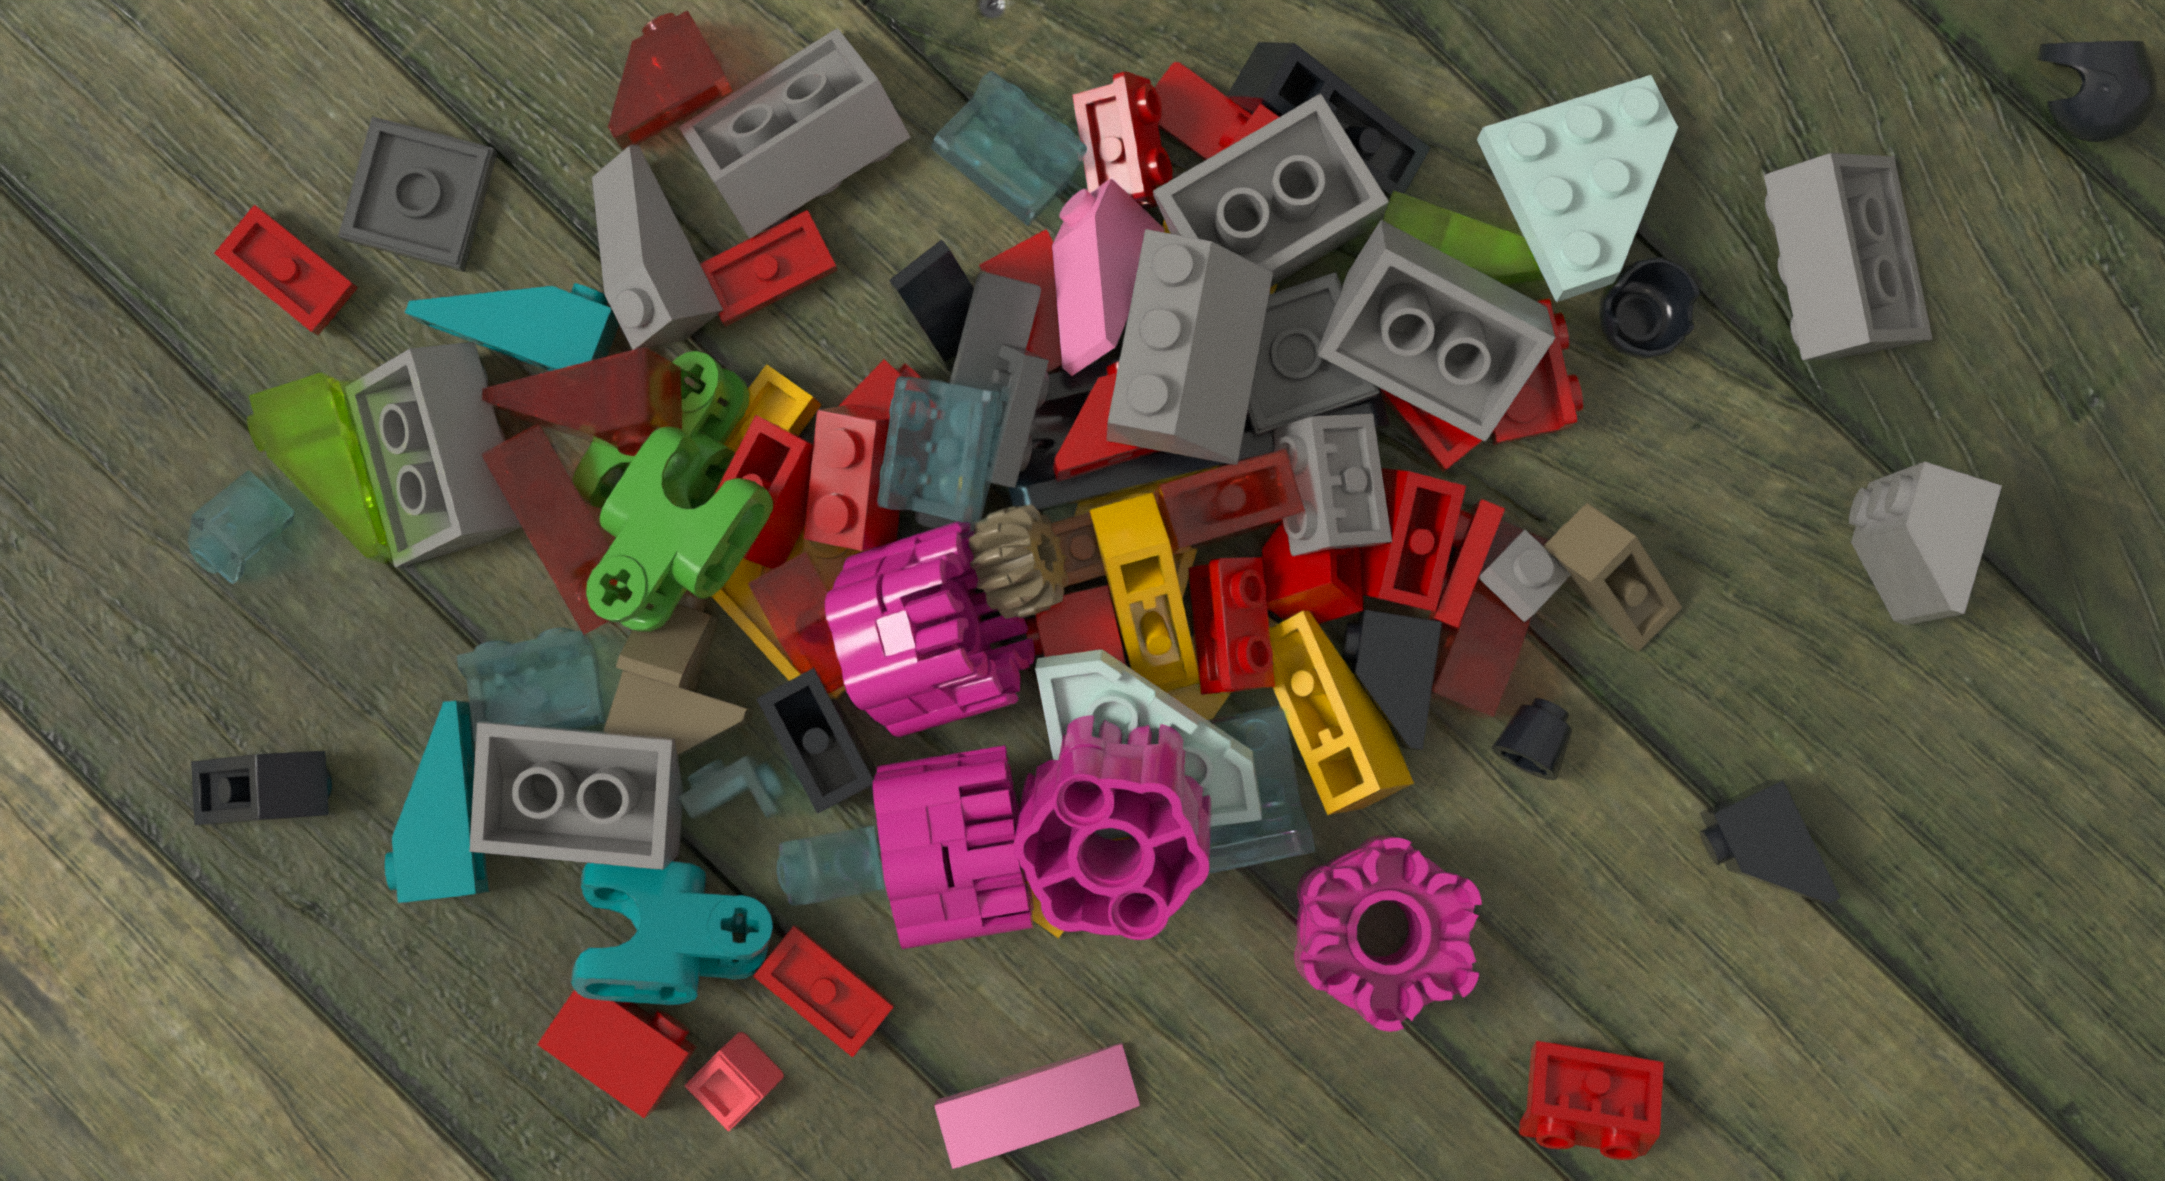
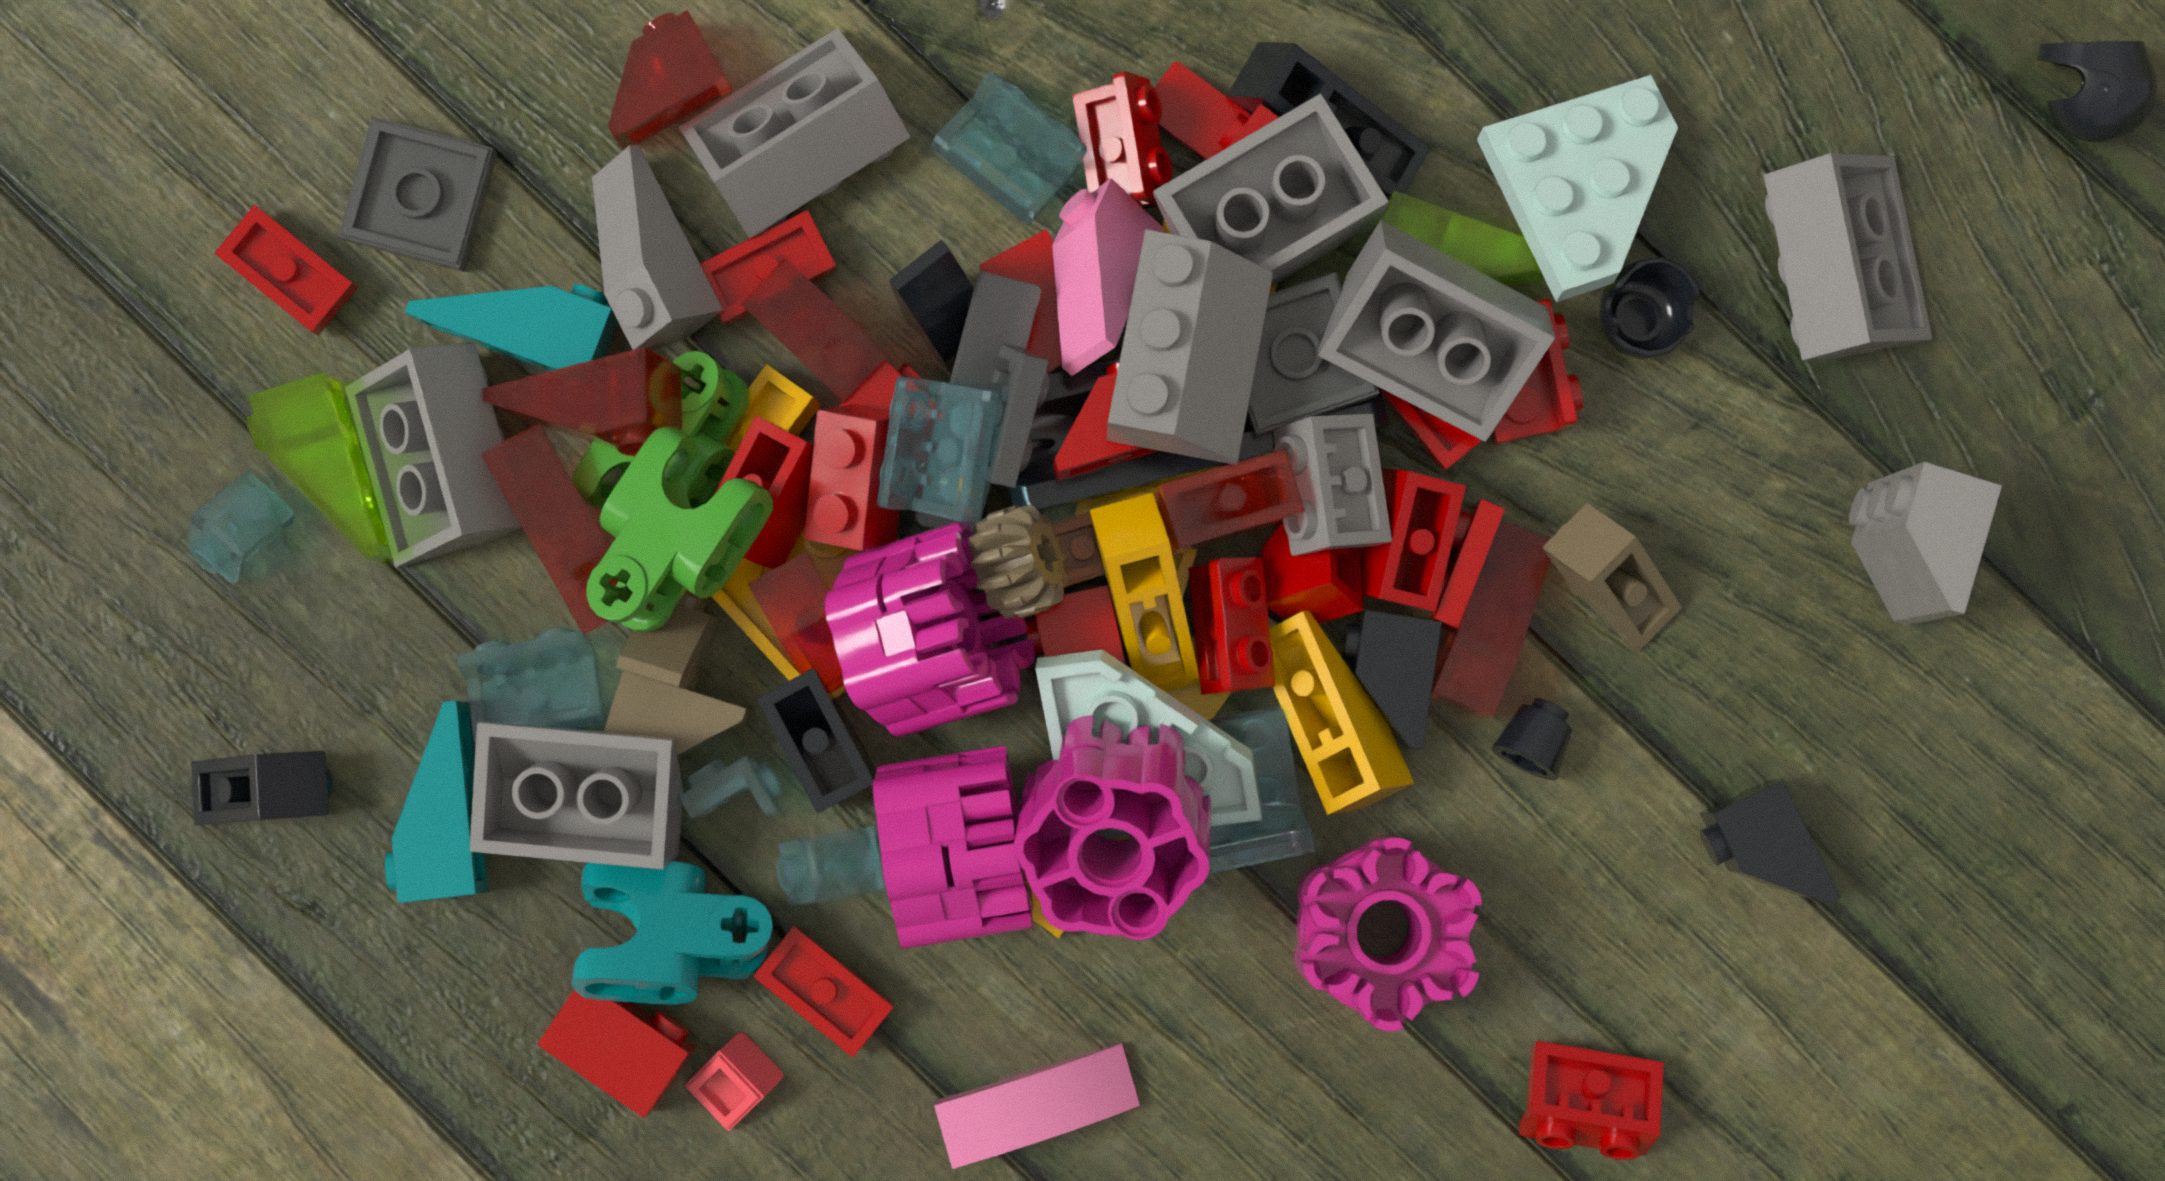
(814, 330): none -> clear red slope
(1524, 575): light grey plate -> none

